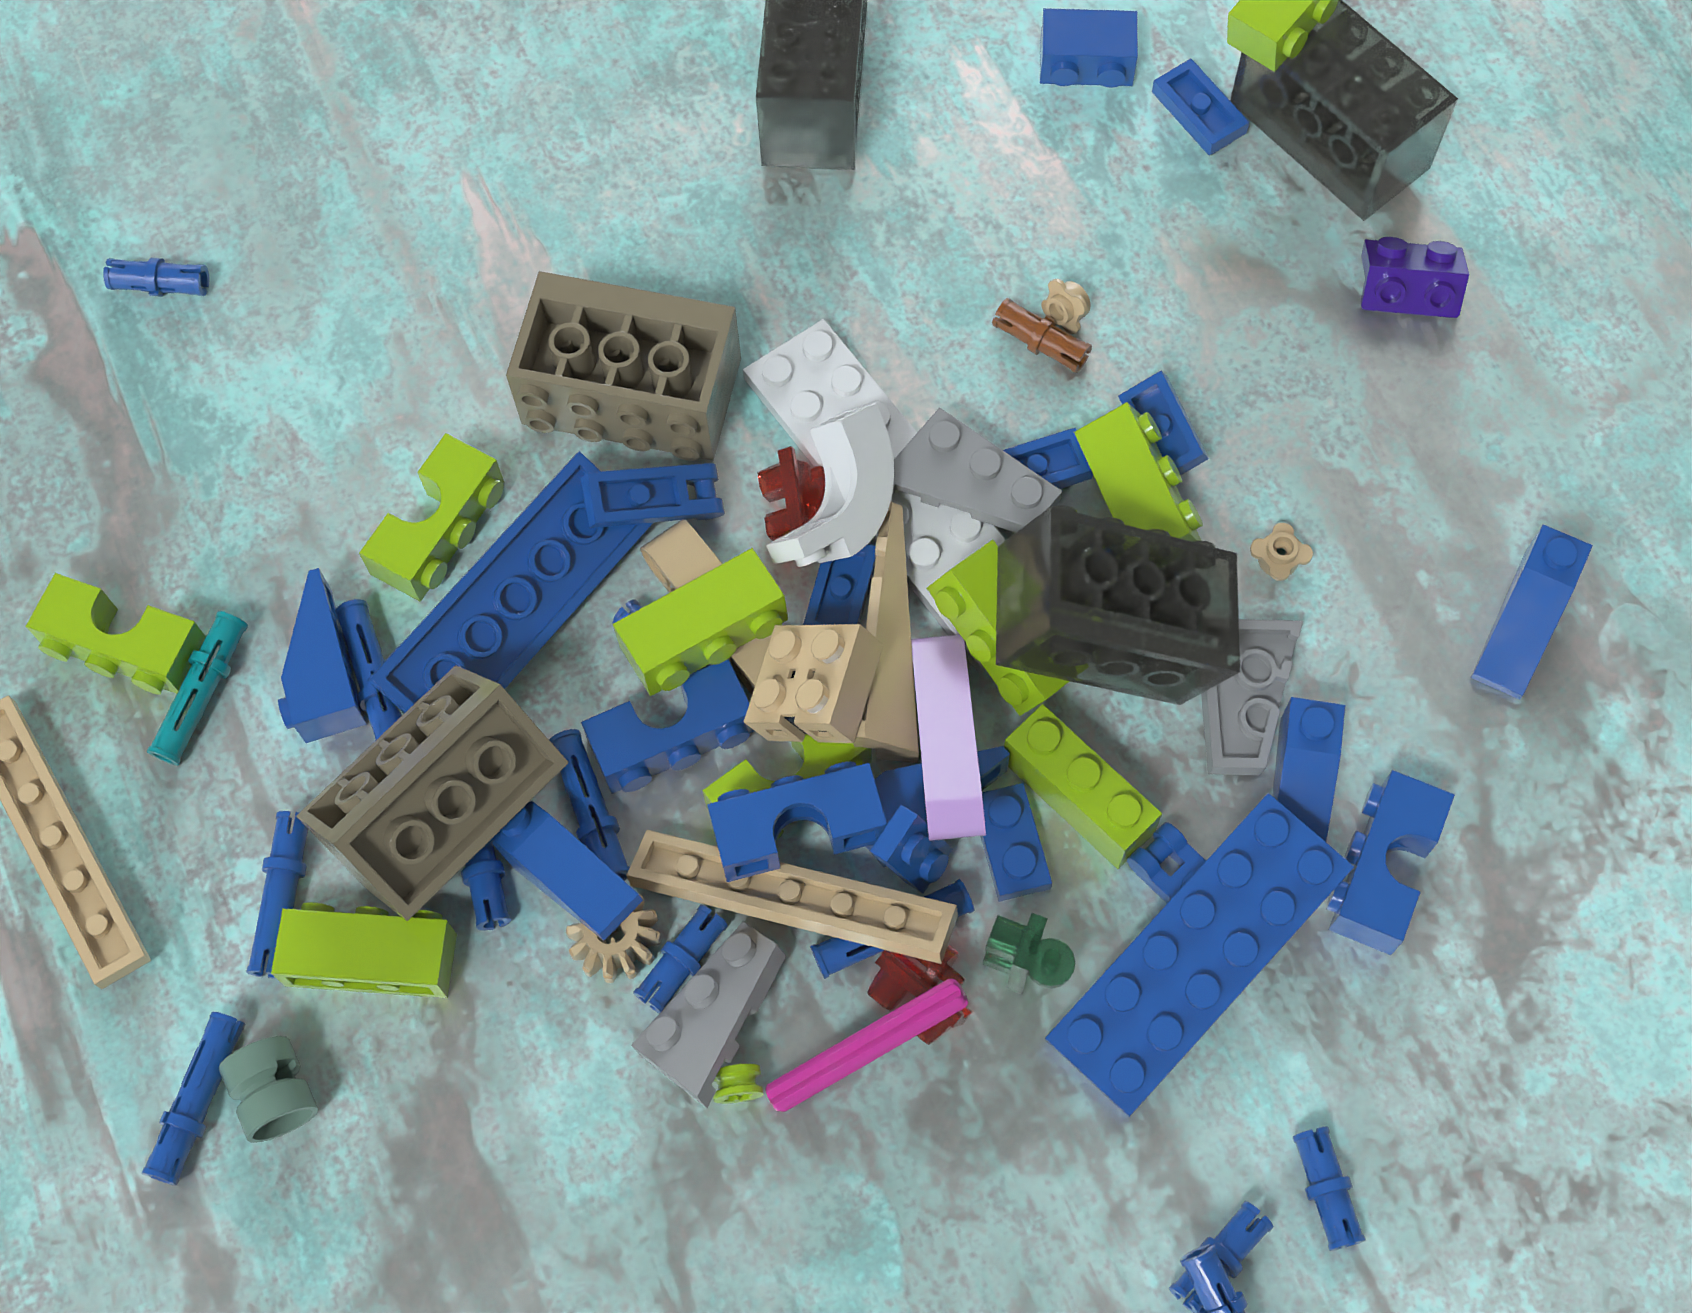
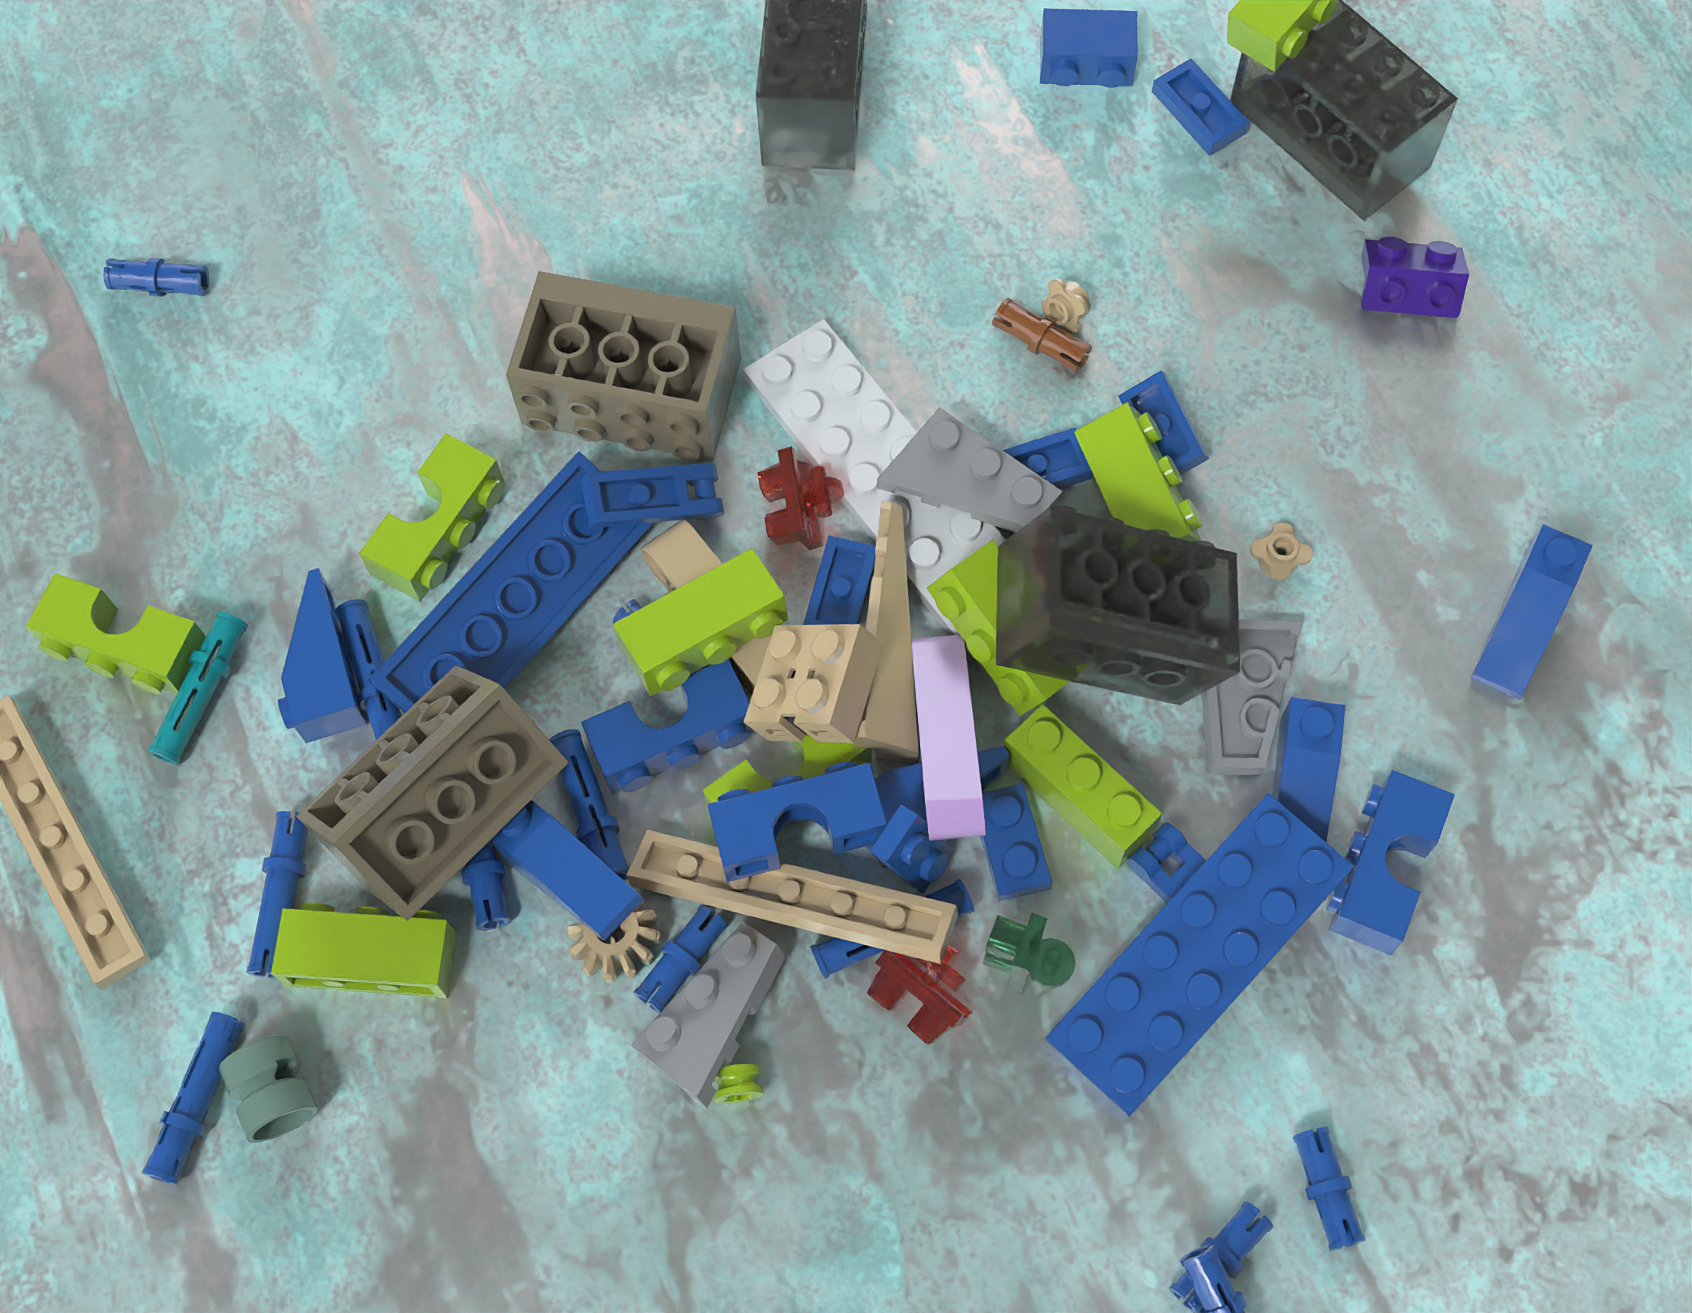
(857, 490): white arch -> none
(866, 1045): dark pink axle -> none

